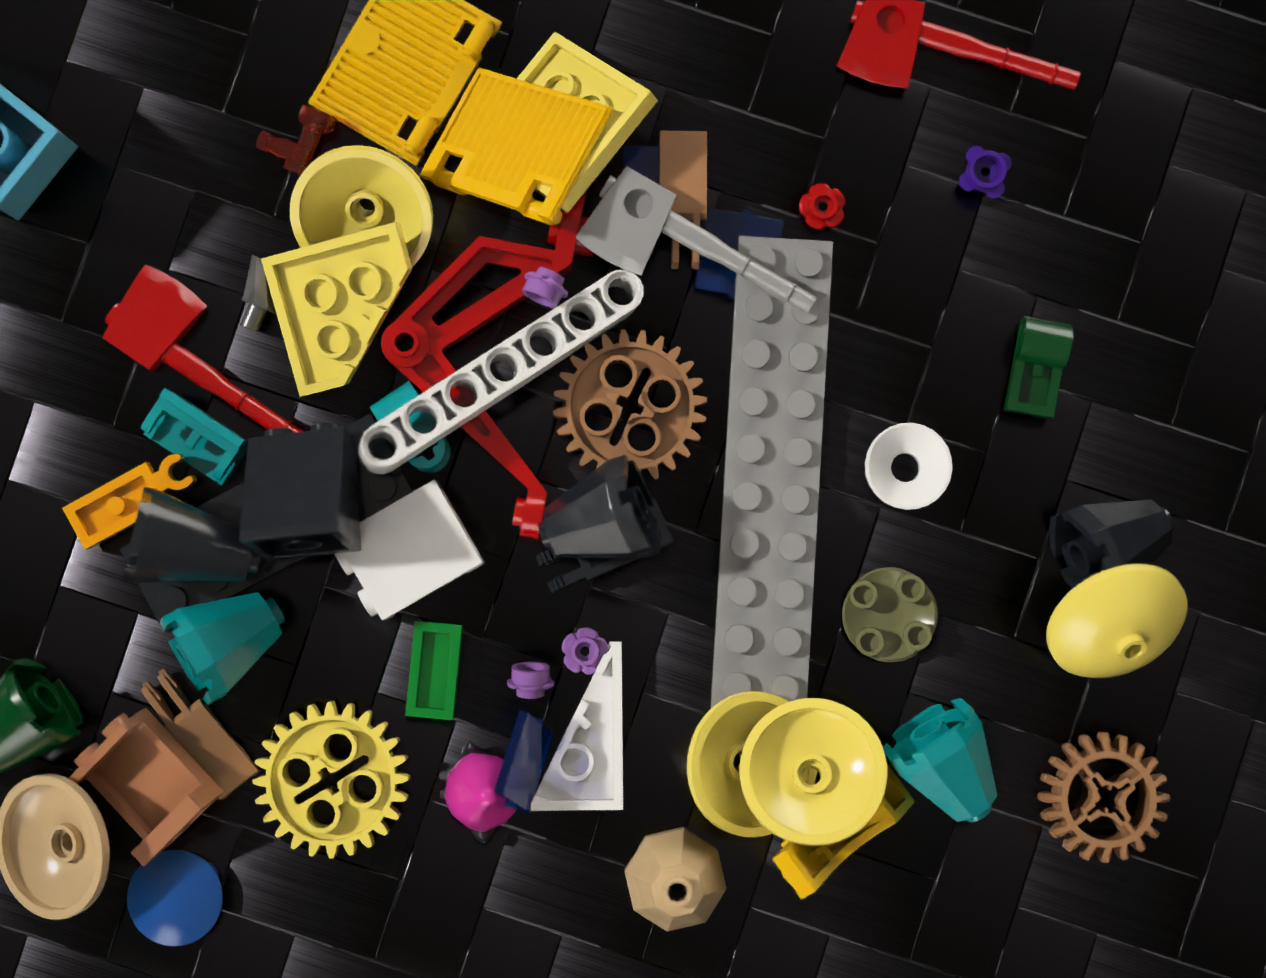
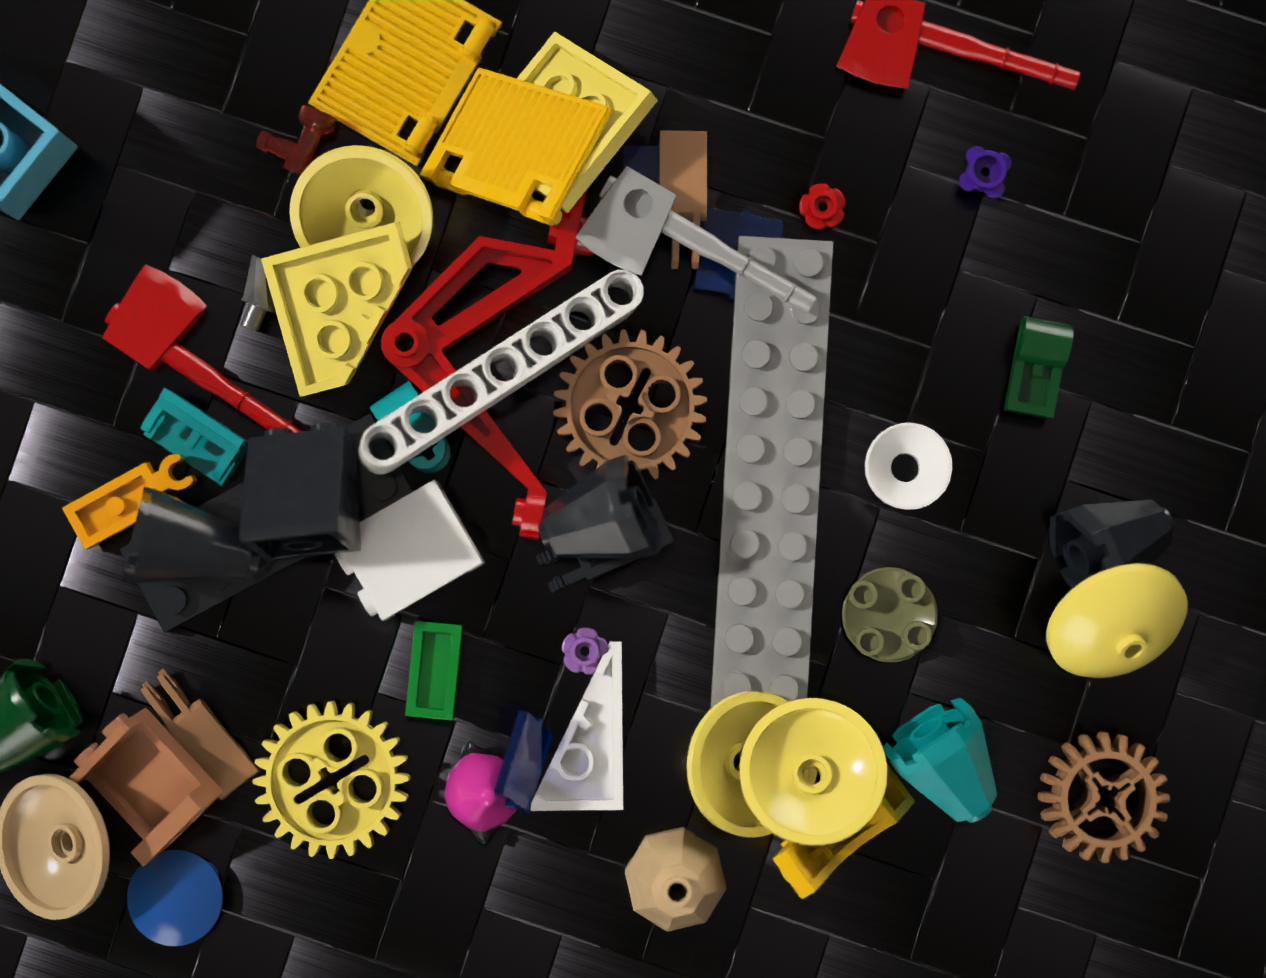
(222, 639): teal cone -> none
(530, 679): medium lavender plate -> none
(544, 287): medium lavender plate -> none

